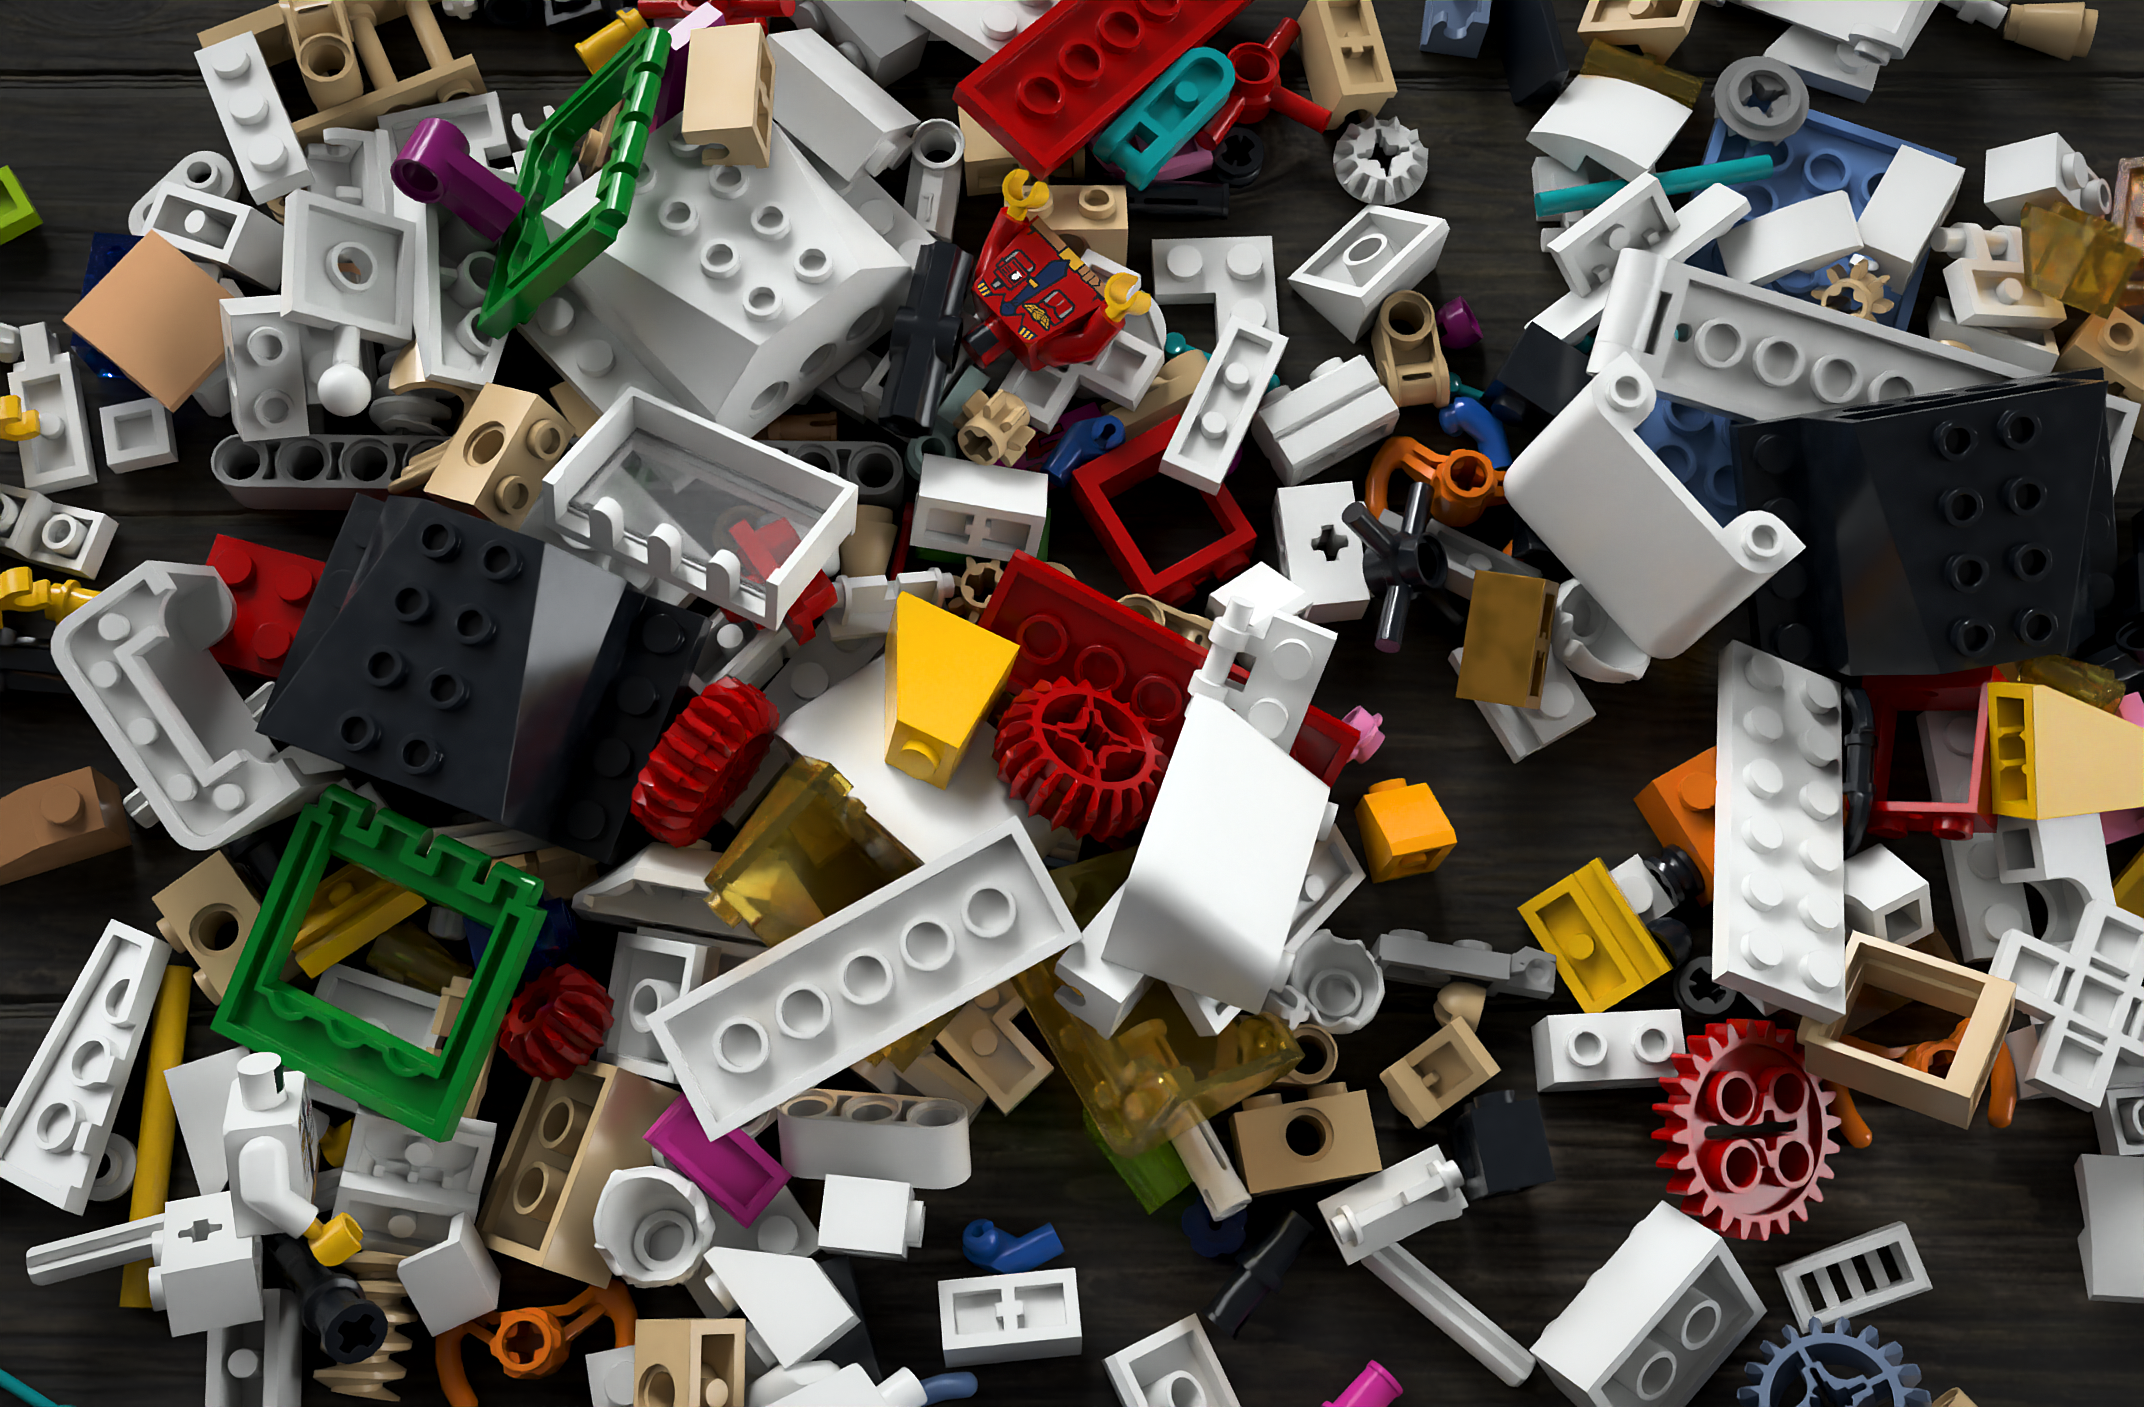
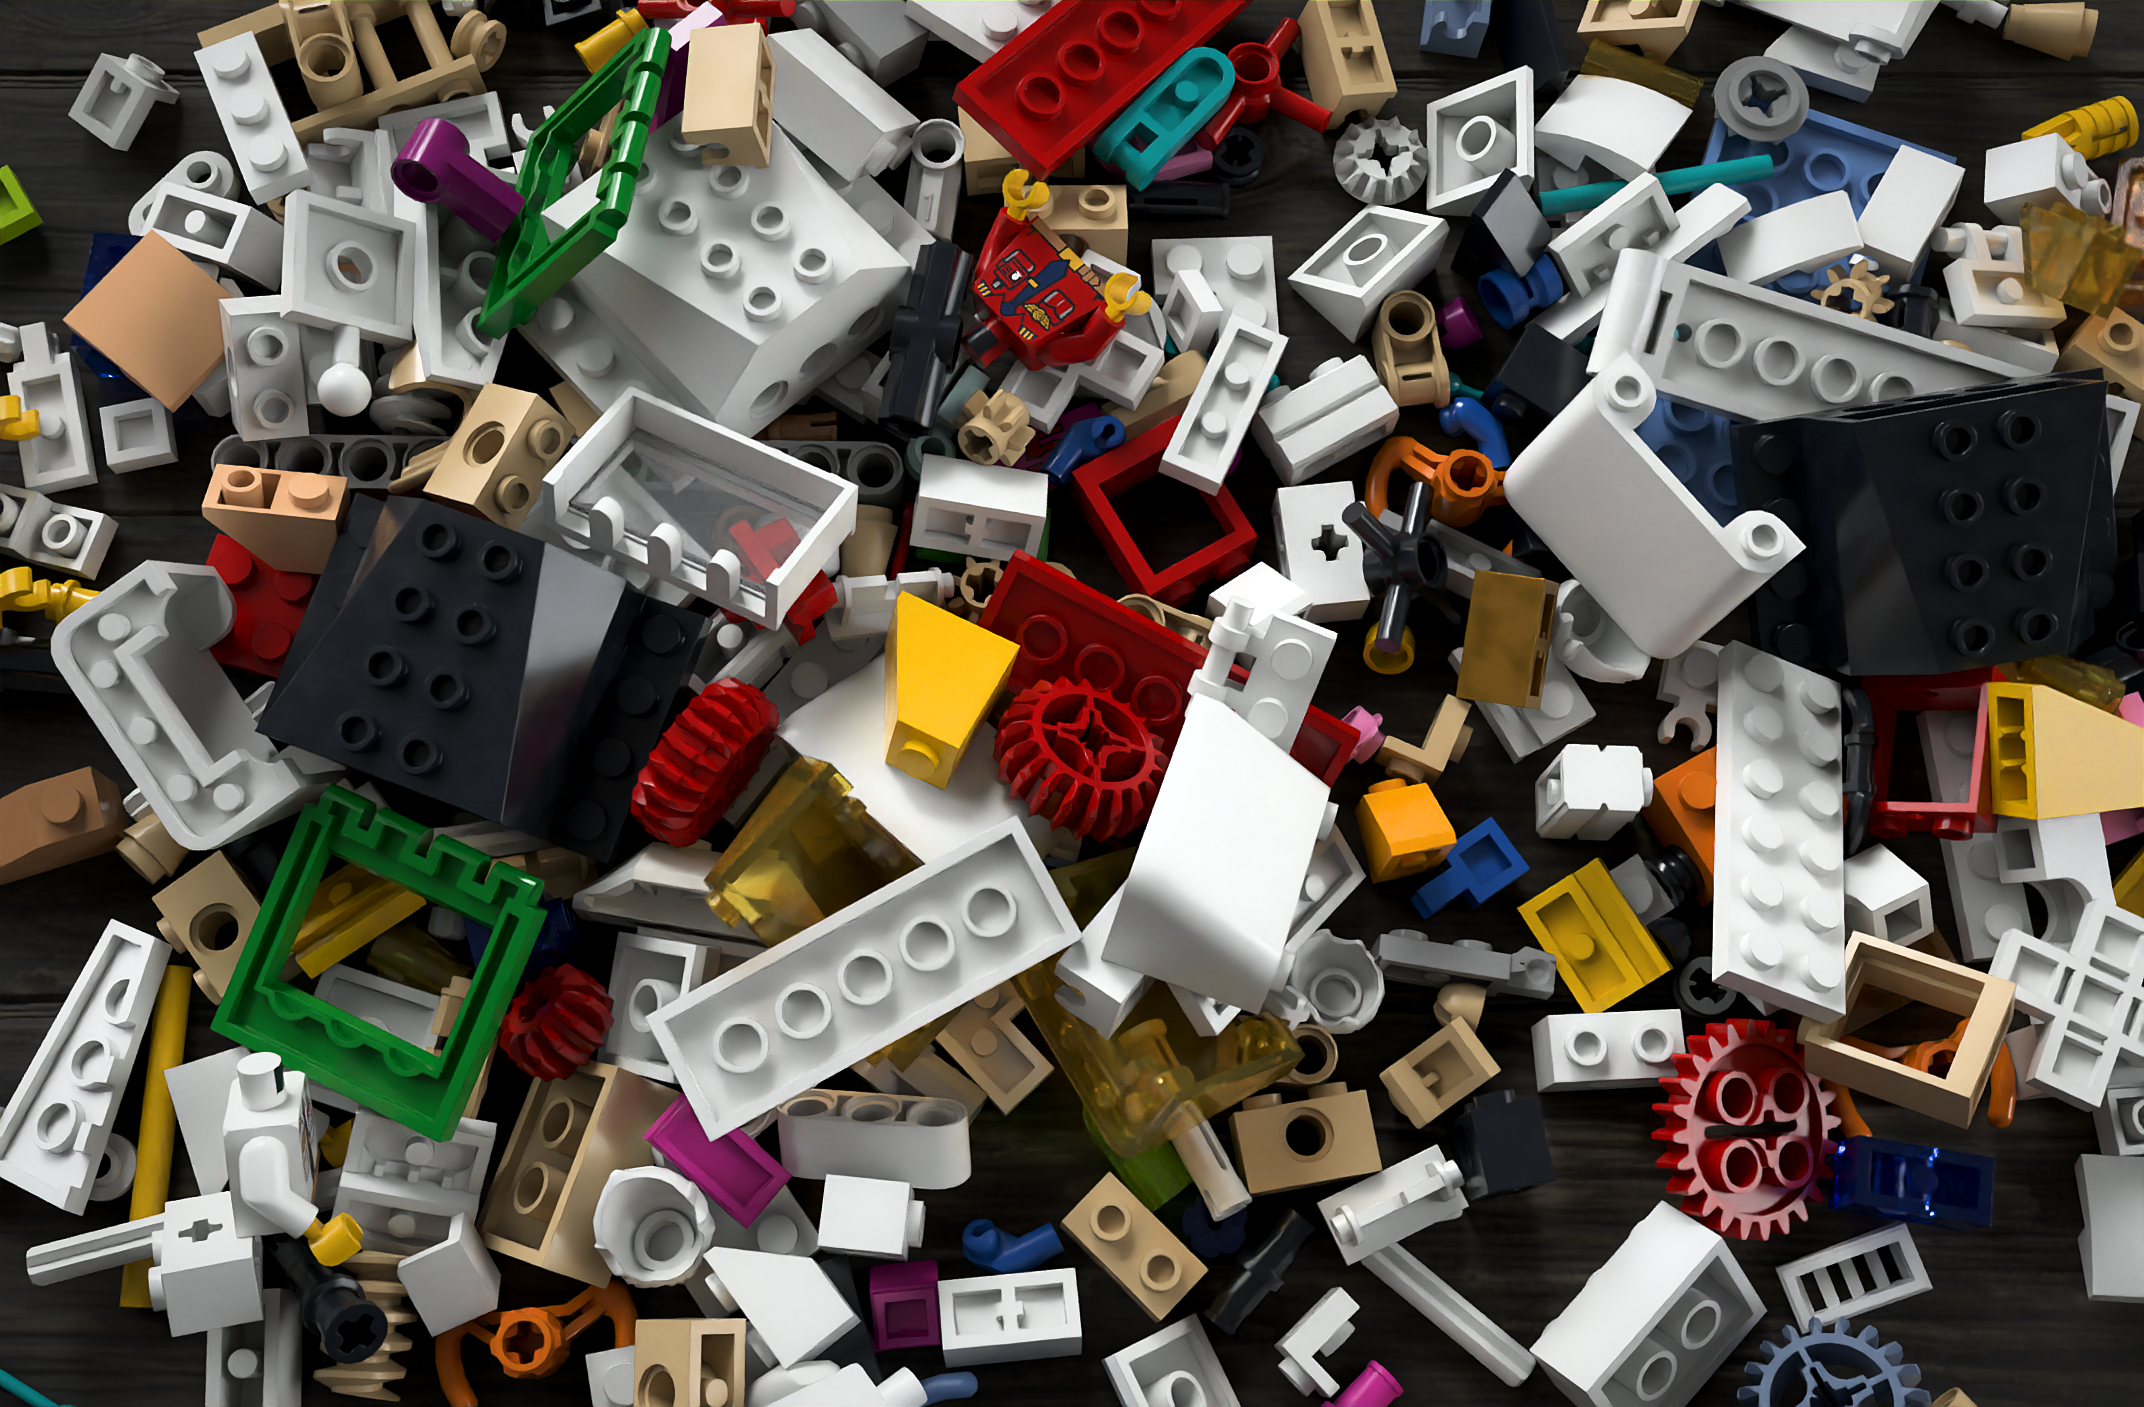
(120, 98): none -> white bracket
(151, 849): none -> tan cone
(279, 514): none -> light nougat slope
(480, 38): none -> tan bush
(905, 1305): none -> dark pink slope
(1133, 1247): none -> tan brick
(1191, 311): none -> white plate
(1320, 1329): none -> white bracket
(1389, 662): none -> yellow hinge
(1444, 741): none -> tan bracket
(1476, 138): none -> white slope
(1476, 867): none -> blue plate
(1503, 230): none -> black slope
(1511, 298): none -> blue wheel
(1591, 792): none -> white brick
(1692, 686): none -> white plate
(1912, 308): none -> black bush
(1912, 1183): none -> clear blue brick
(2093, 128): none -> yellow hinge

